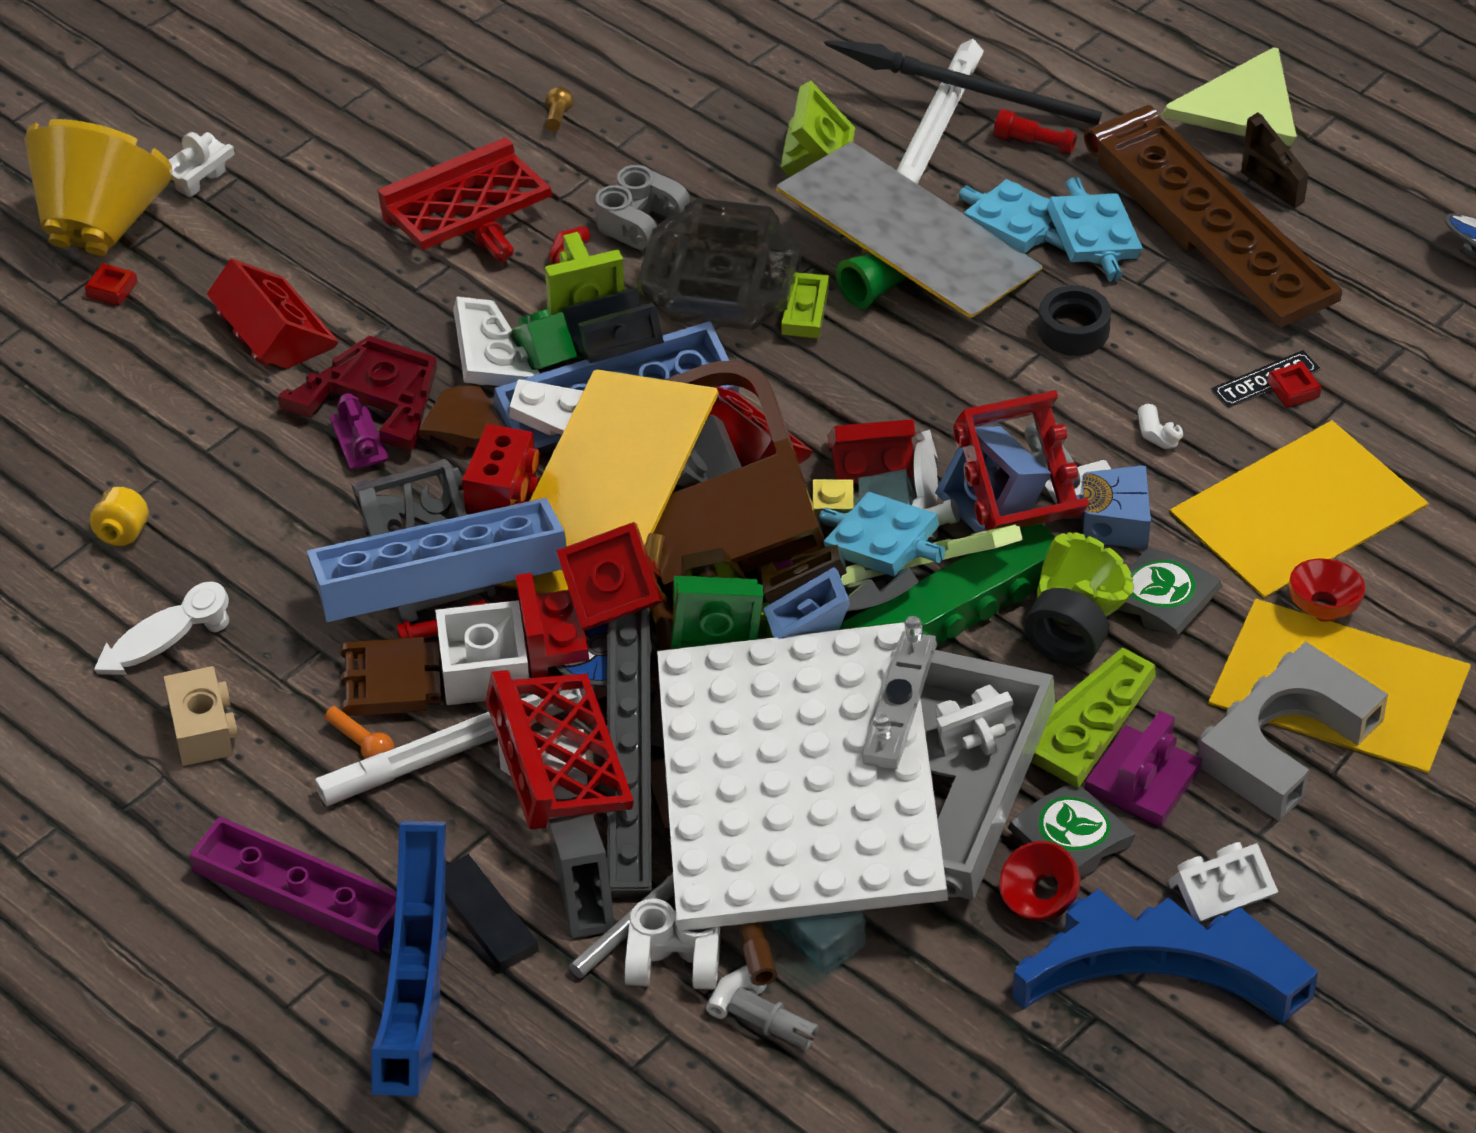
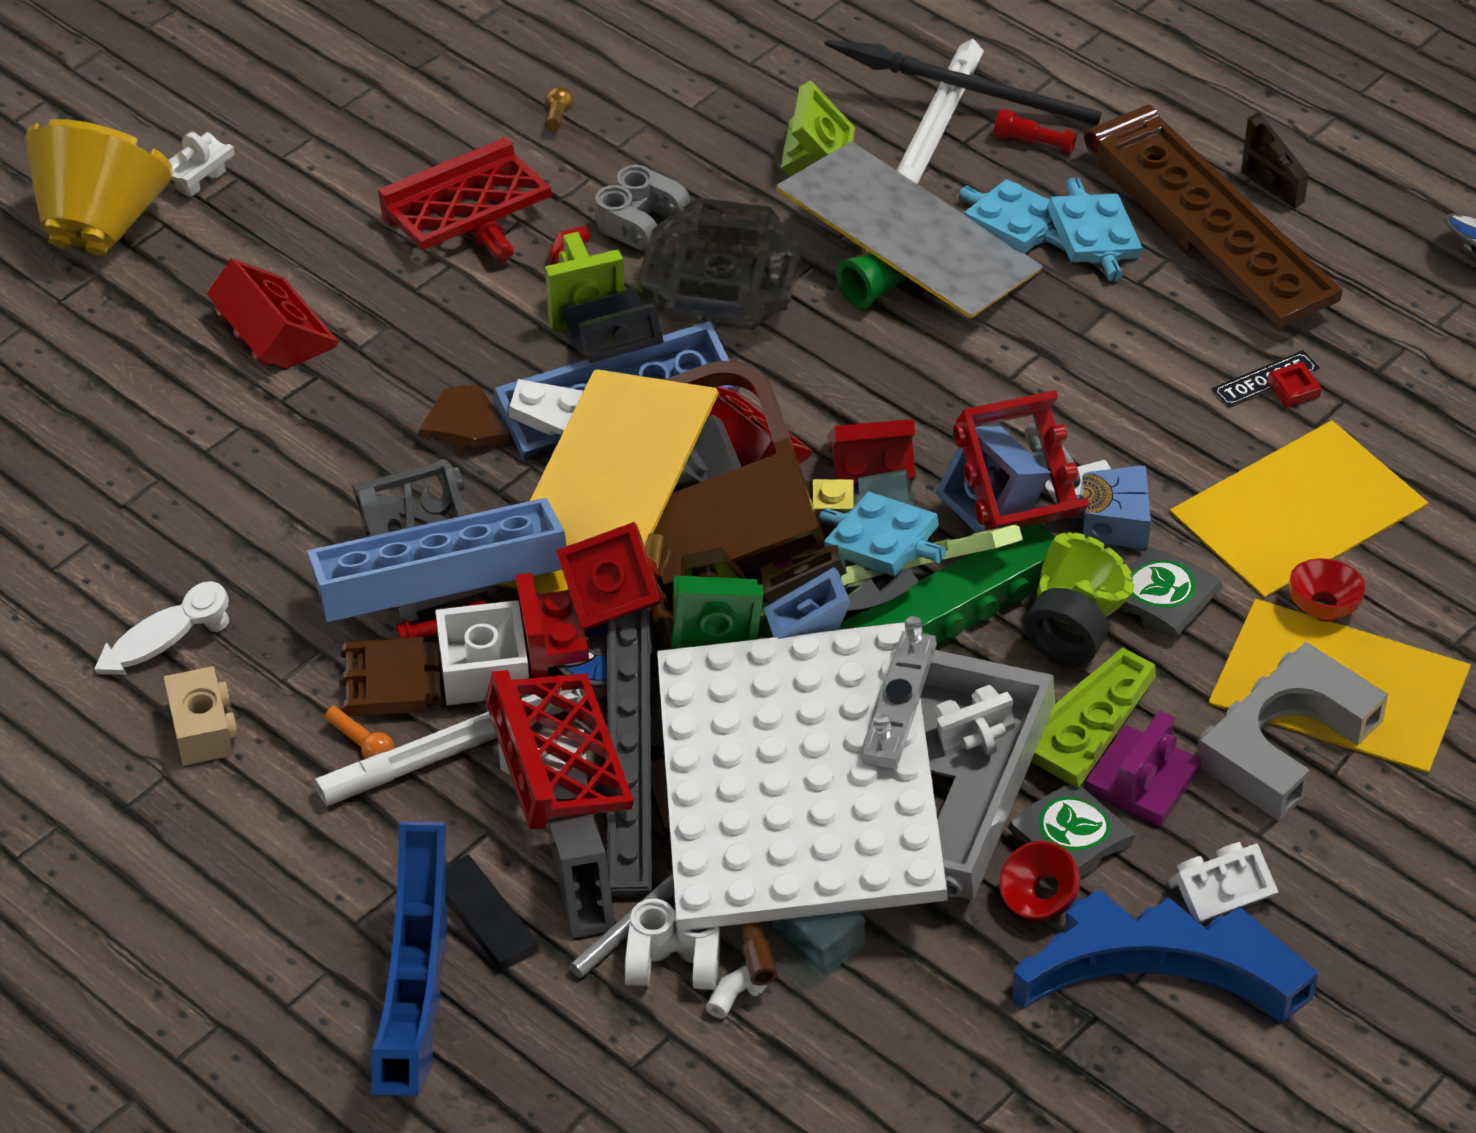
(111, 284): red tile -> none
(119, 513): yellow head -> none
(296, 883): magenta piece -> none
(357, 433): magenta hinge -> none
(378, 376): dark red wing -> none
(487, 345): white wing -> none
(501, 470): red piece -> none
(544, 338): green slope -> none
(772, 1018): light grey axle -> none
(806, 306): lime plate -> none
(927, 482): white brick -> none
(1074, 339): black tyre -> none
(1153, 431): white arm -> none
(1237, 95): yellowish green tile -> none

